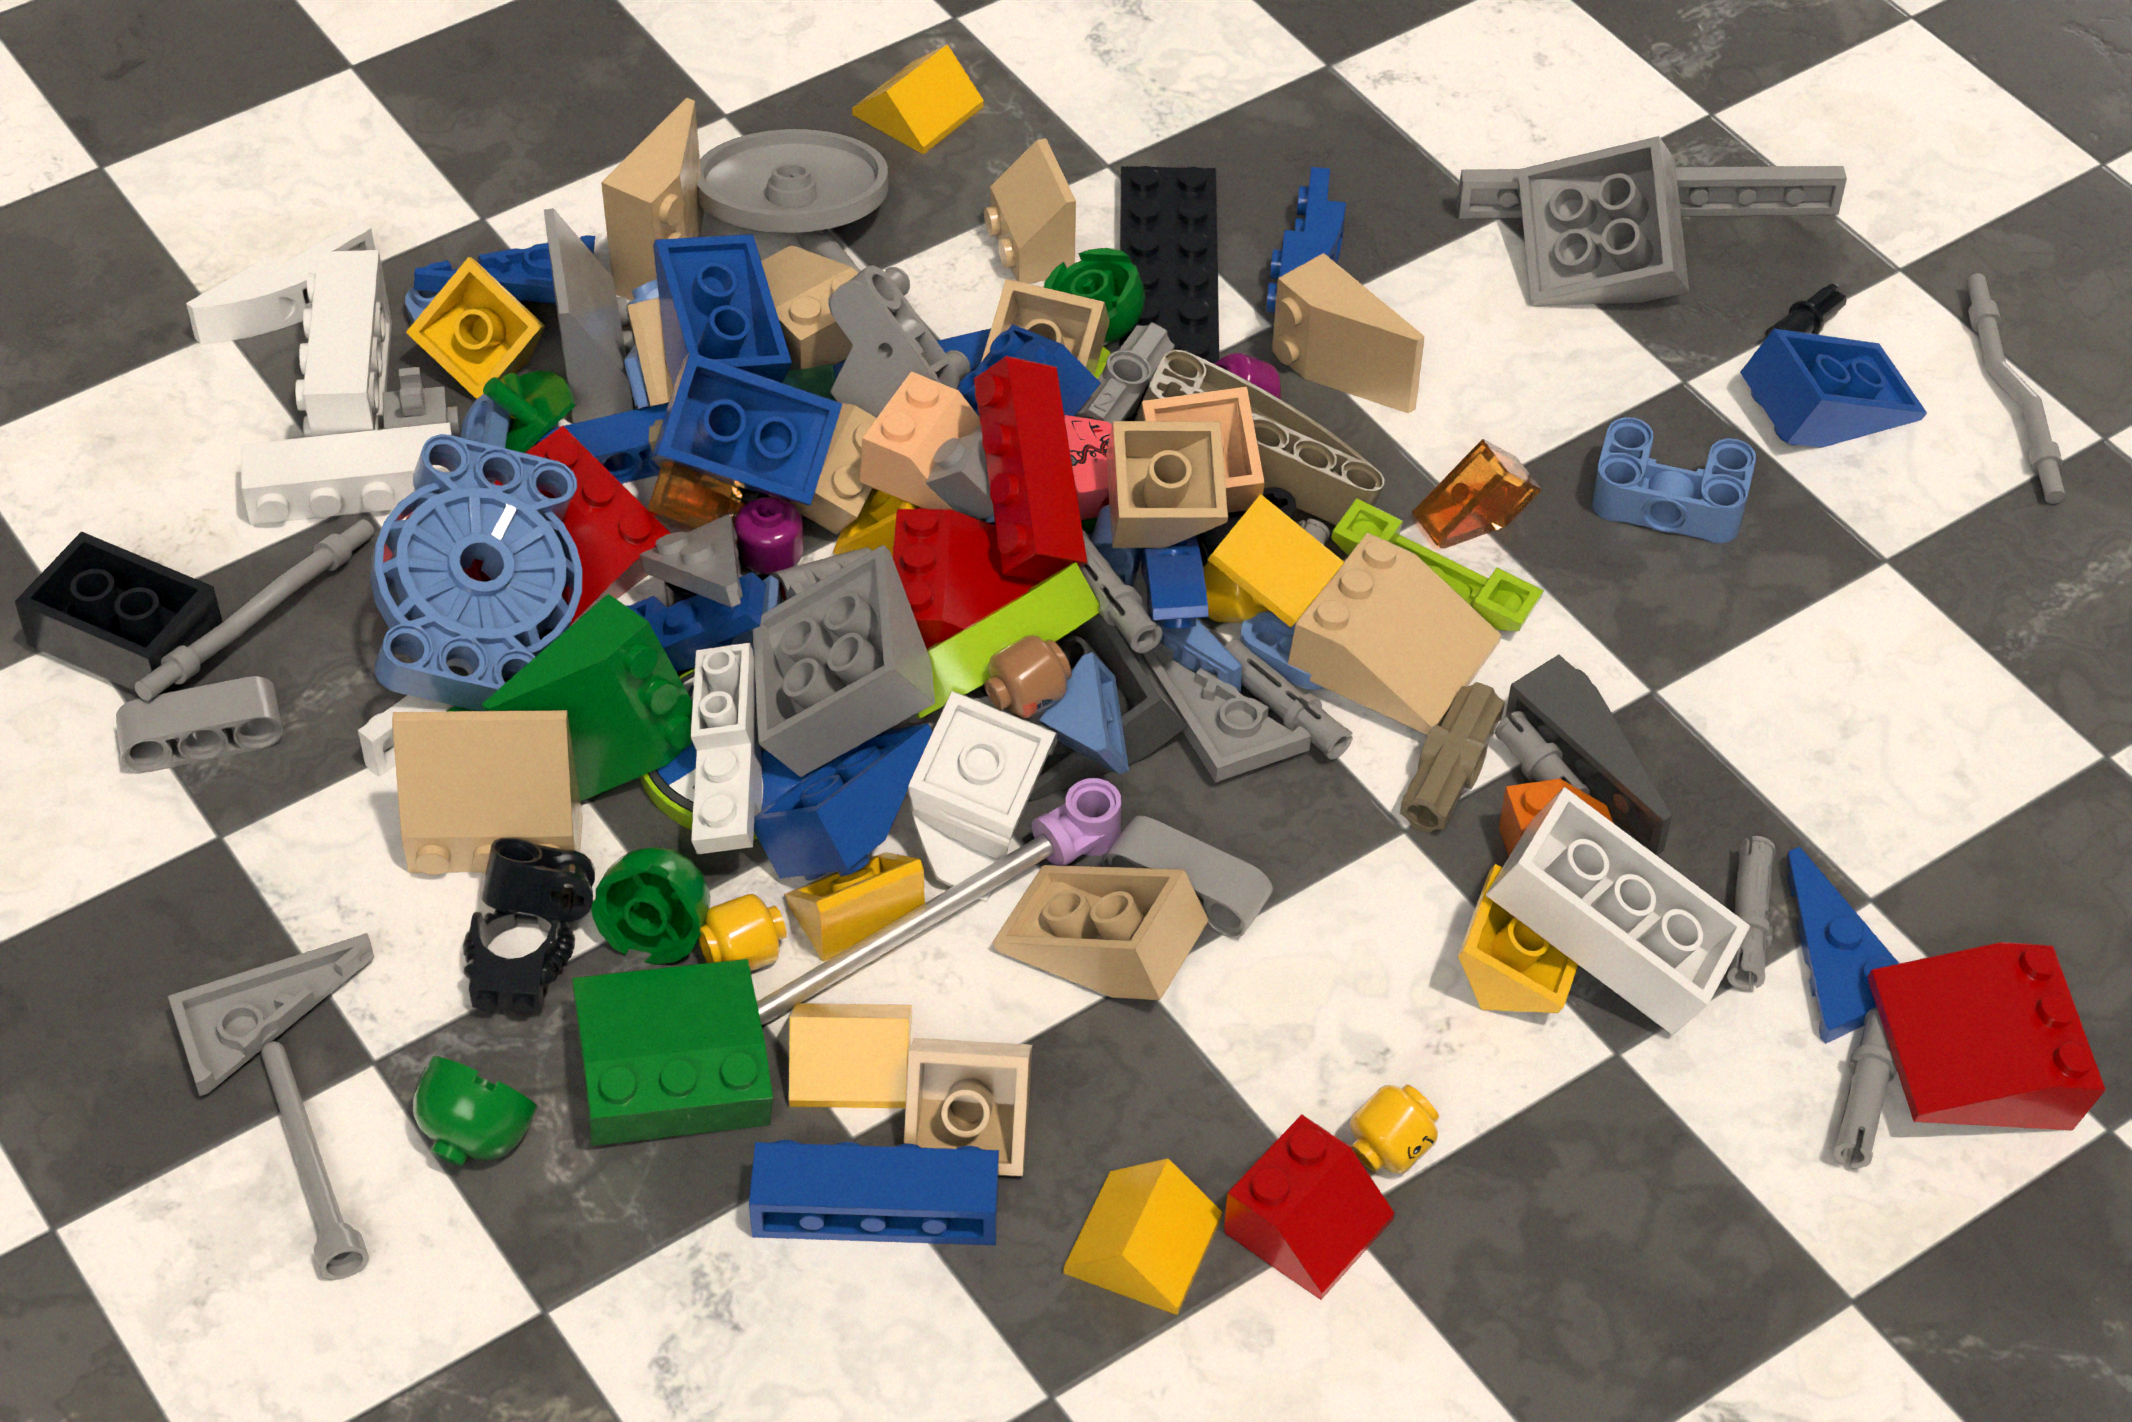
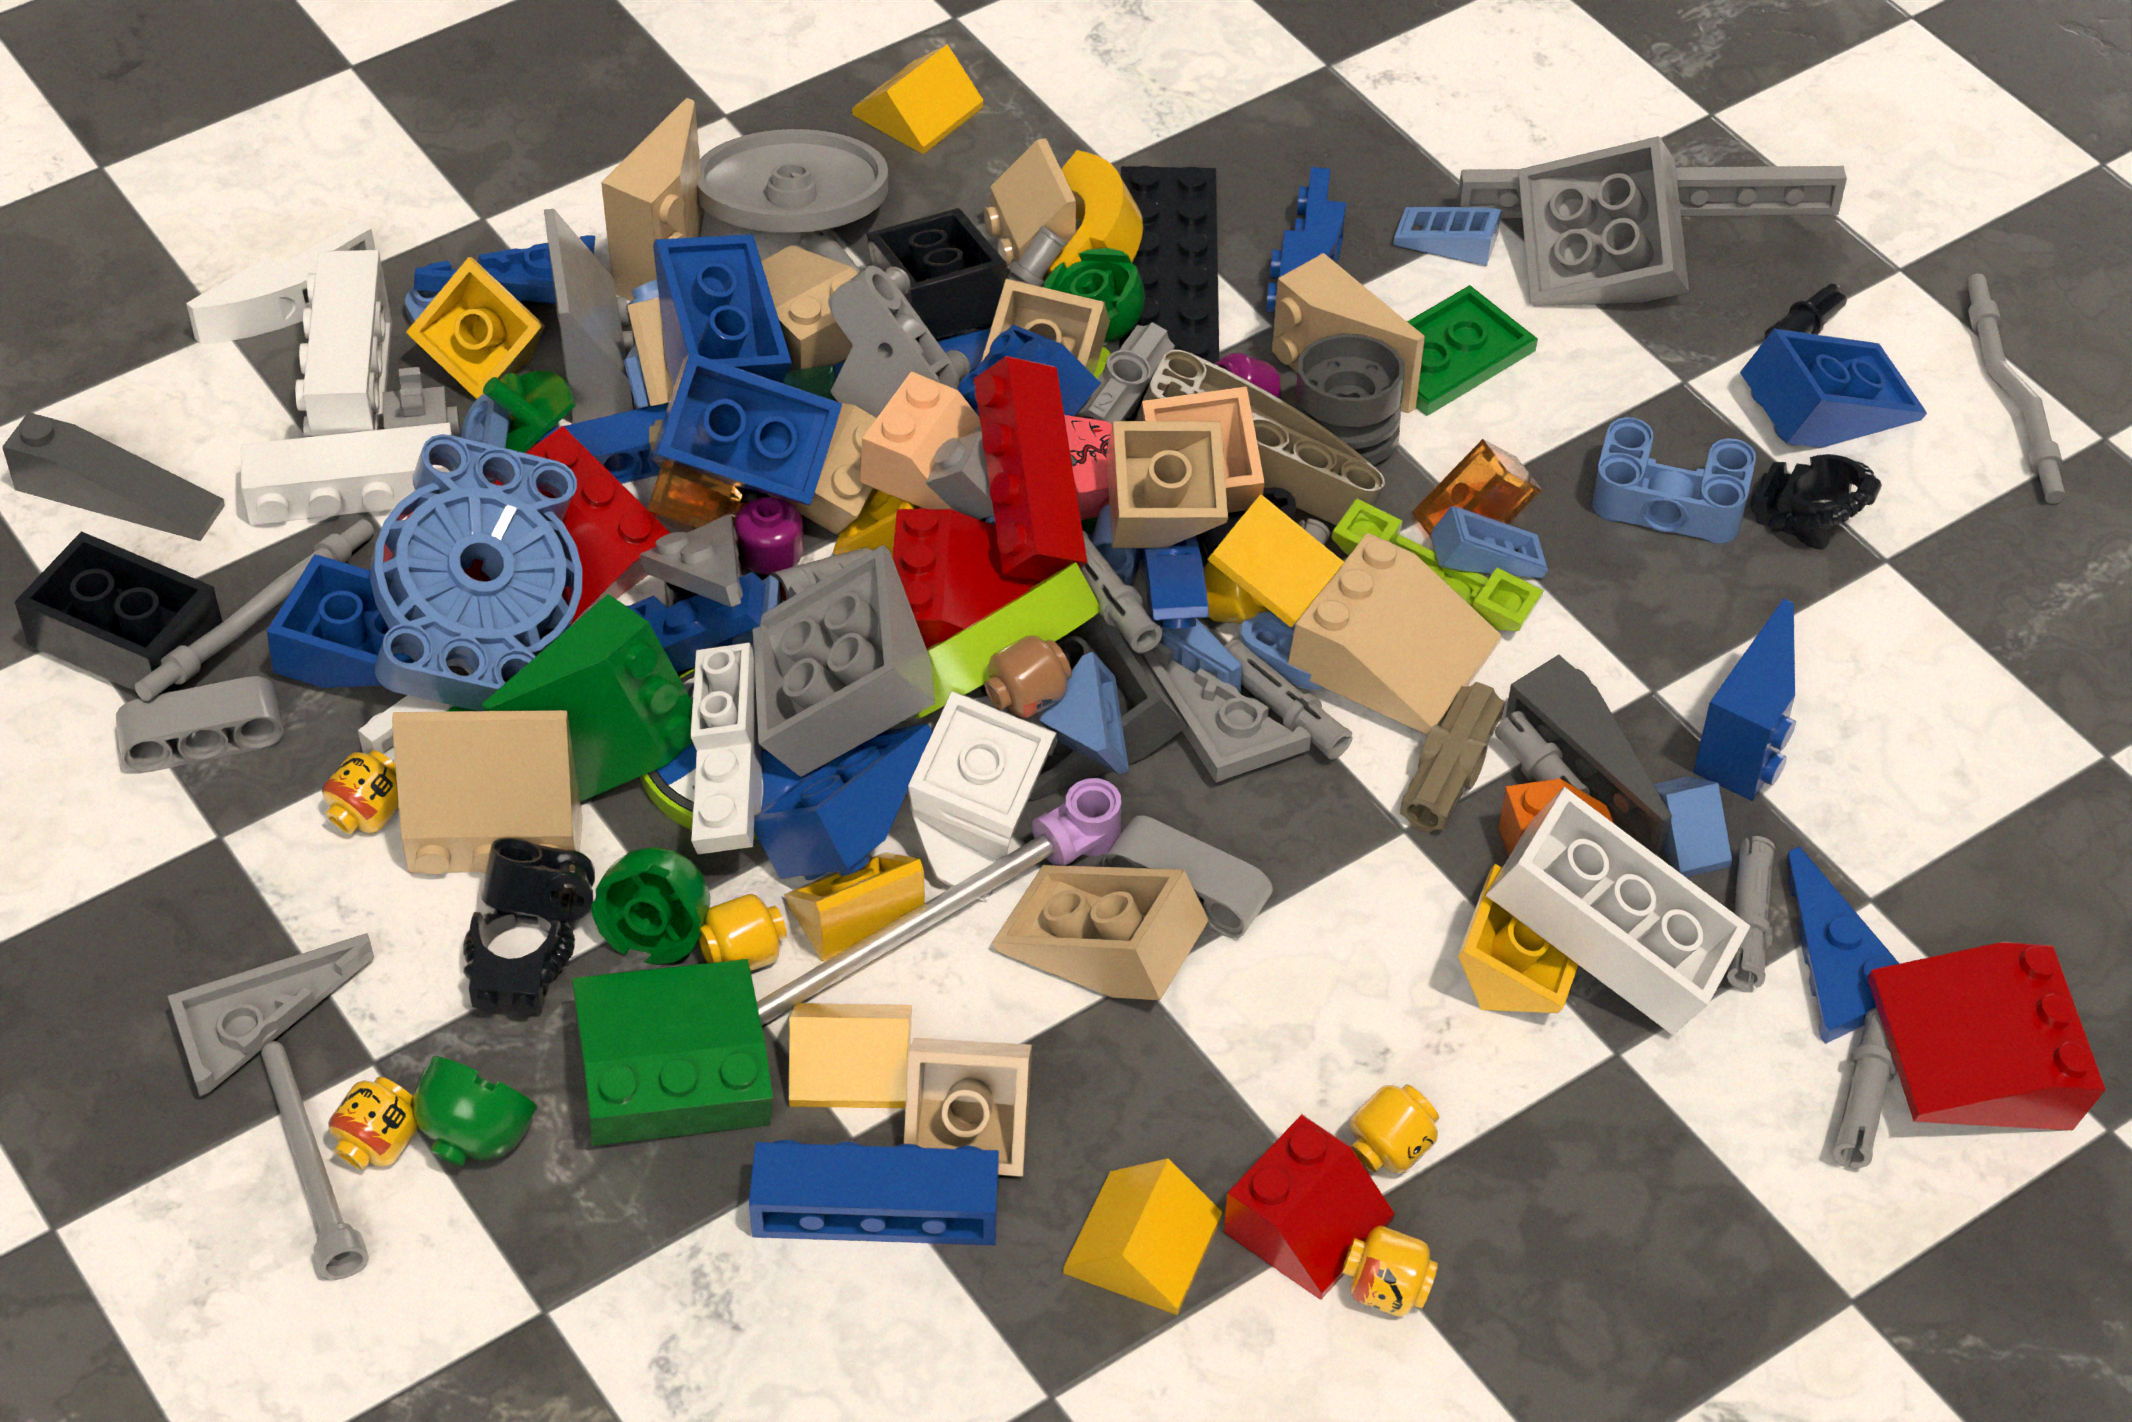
(93, 474): none -> dark grey slope
(329, 628): none -> blue slope
(362, 792): none -> yellow head
(373, 1123): none -> yellow head
(950, 270): none -> black brick
(1037, 258): none -> light grey pin
(1103, 205): none -> yellow arch
(1353, 391): none -> dark grey wheel
(1390, 1271): none -> yellow head
(1459, 232): none -> medium blue slope
(1465, 346): none -> green tile
(1481, 544): none -> medium blue slope
(1697, 829): none -> medium blue slope
(1751, 712): none -> blue slope
(1787, 499): none -> black piece

